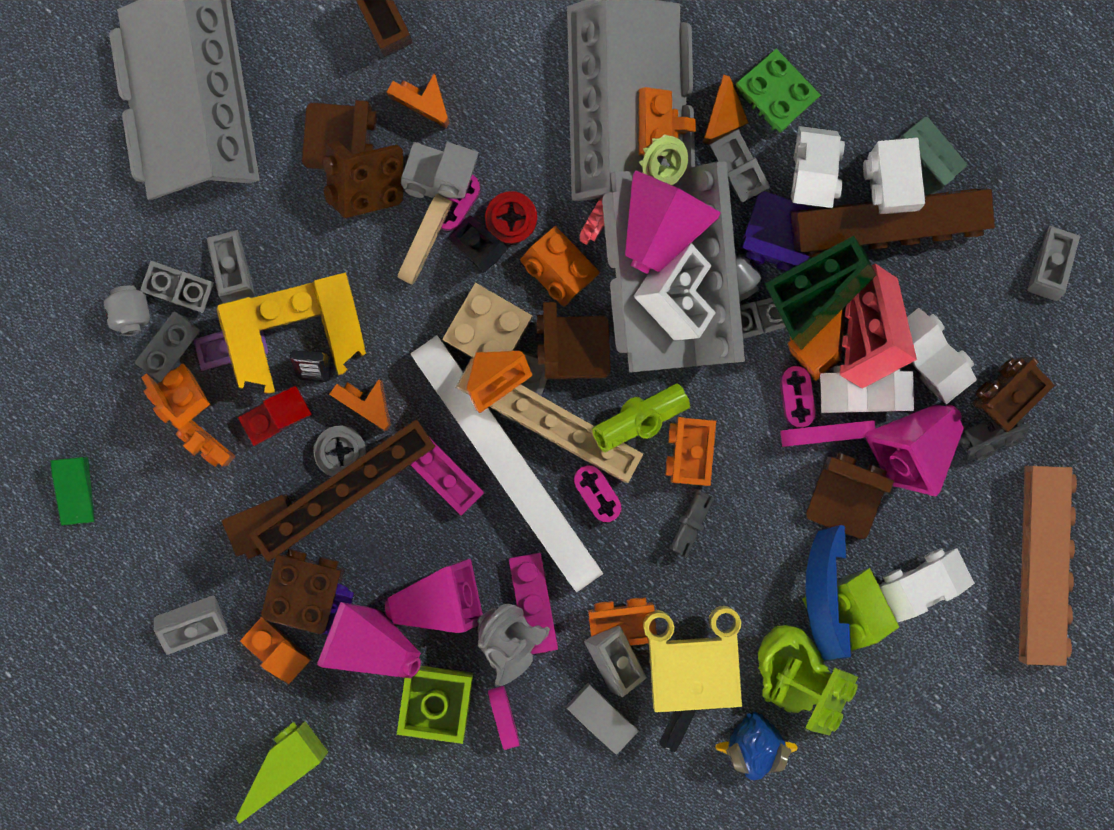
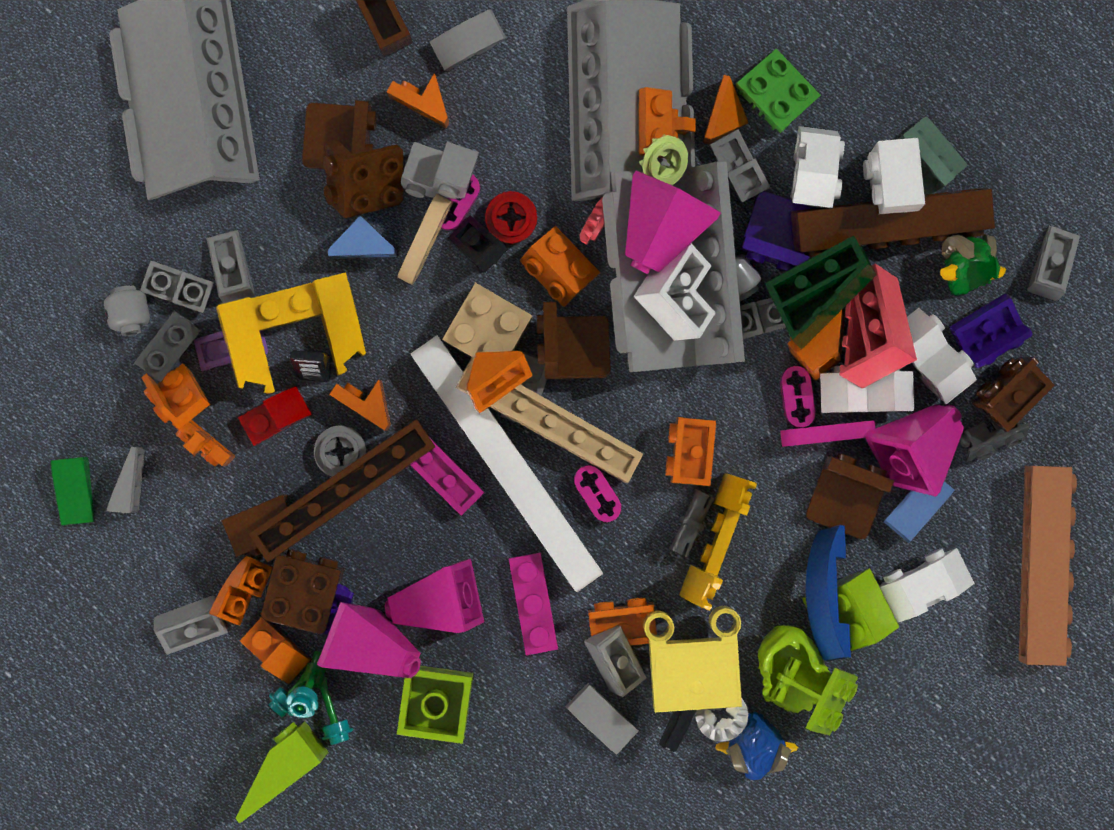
(128, 487): none -> light grey slope
(235, 595): none -> orange slope
(303, 701): none -> teal plant
(361, 242): none -> medium blue slope
(467, 40): none -> light grey slope
(503, 717): dark pink beam -> none
(508, 641): light grey helmet -> none
(641, 417): lime piece -> none
(704, 582): none -> yellow wedge
(725, 729): none -> white gear
(916, 511): none -> medium blue slope
(970, 263): none -> green hair
(990, 331): none -> dark purple bracket

